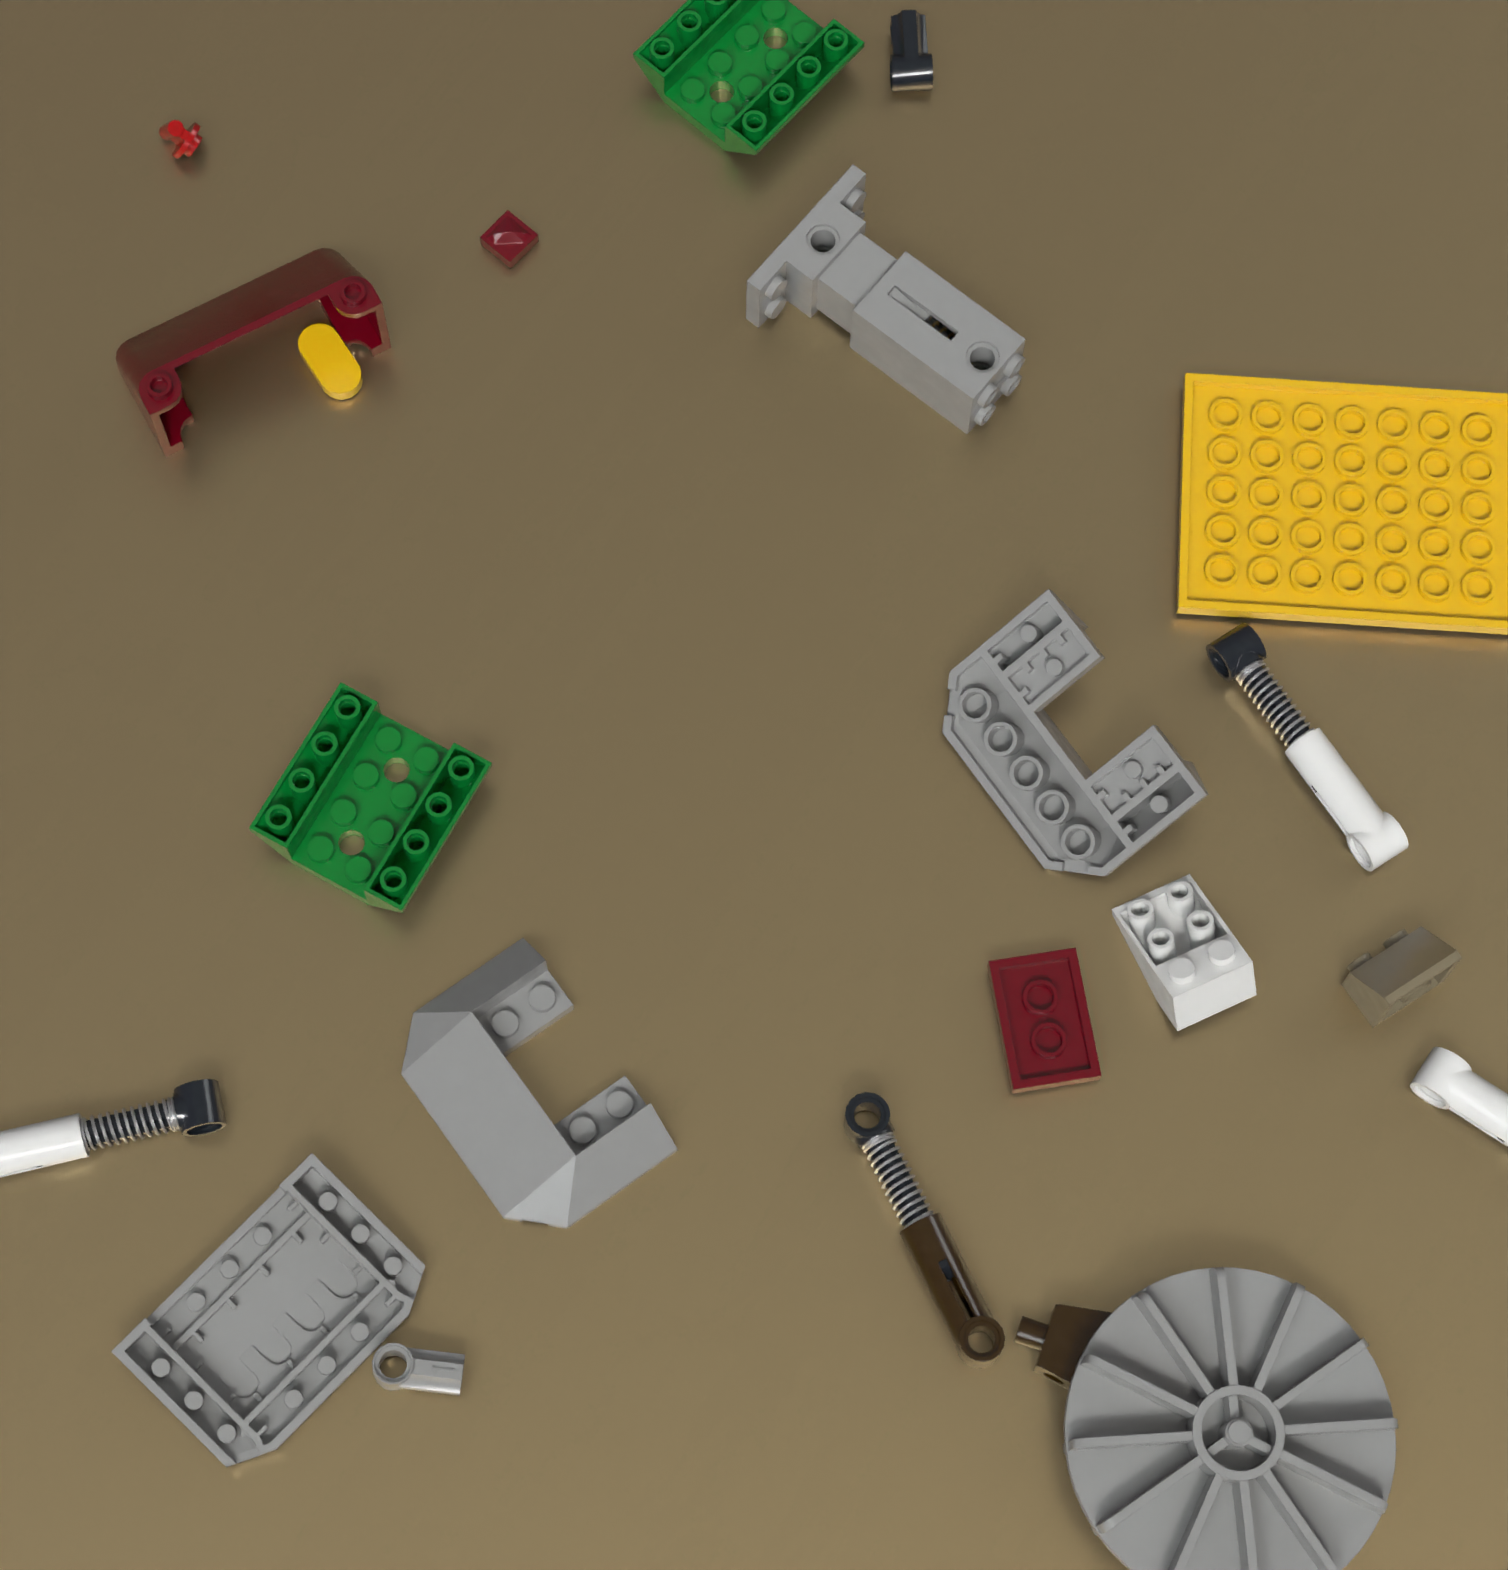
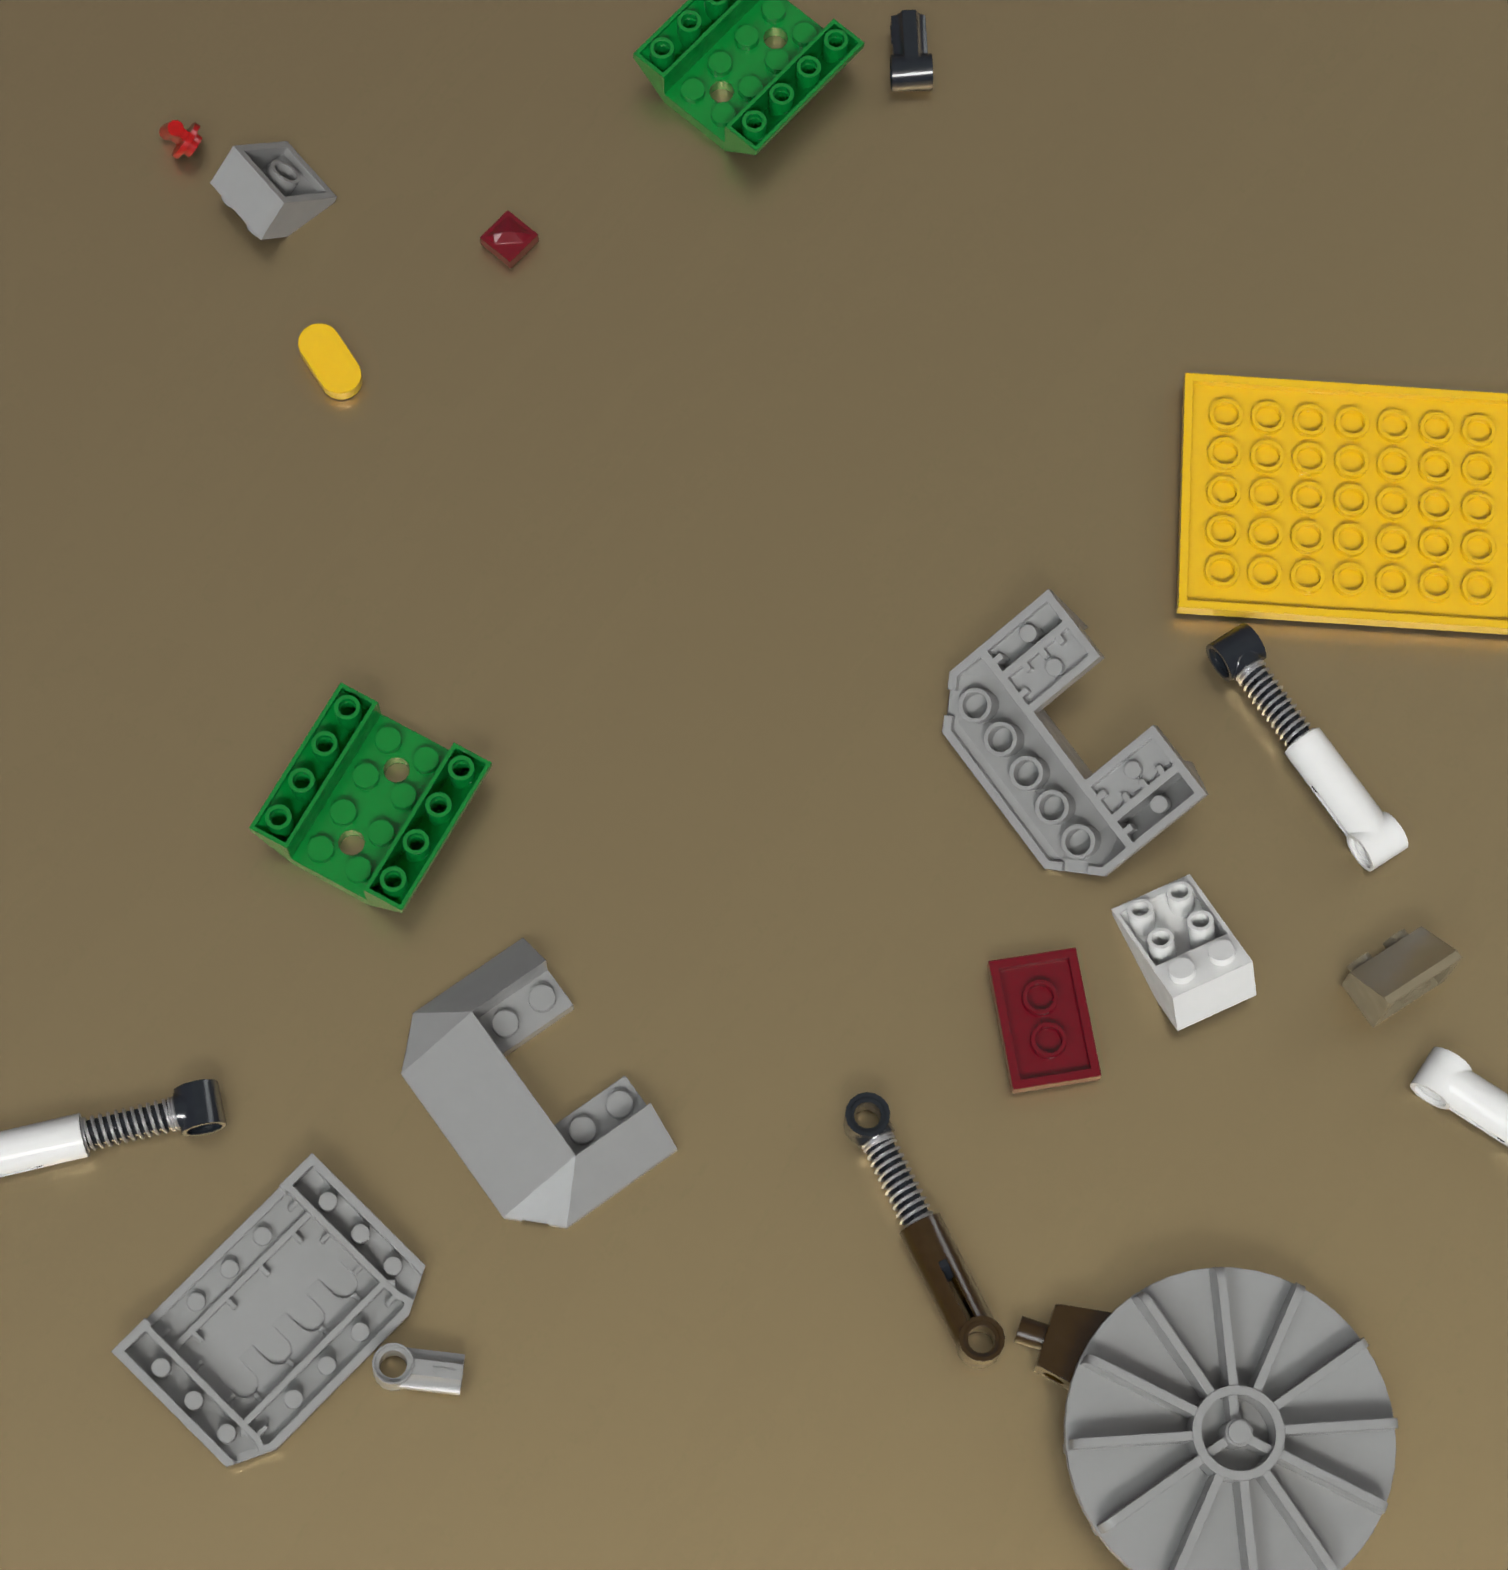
(271, 188): none -> light grey slope
(321, 275): dark red windscreen -> none
(894, 309): light grey brick -> none

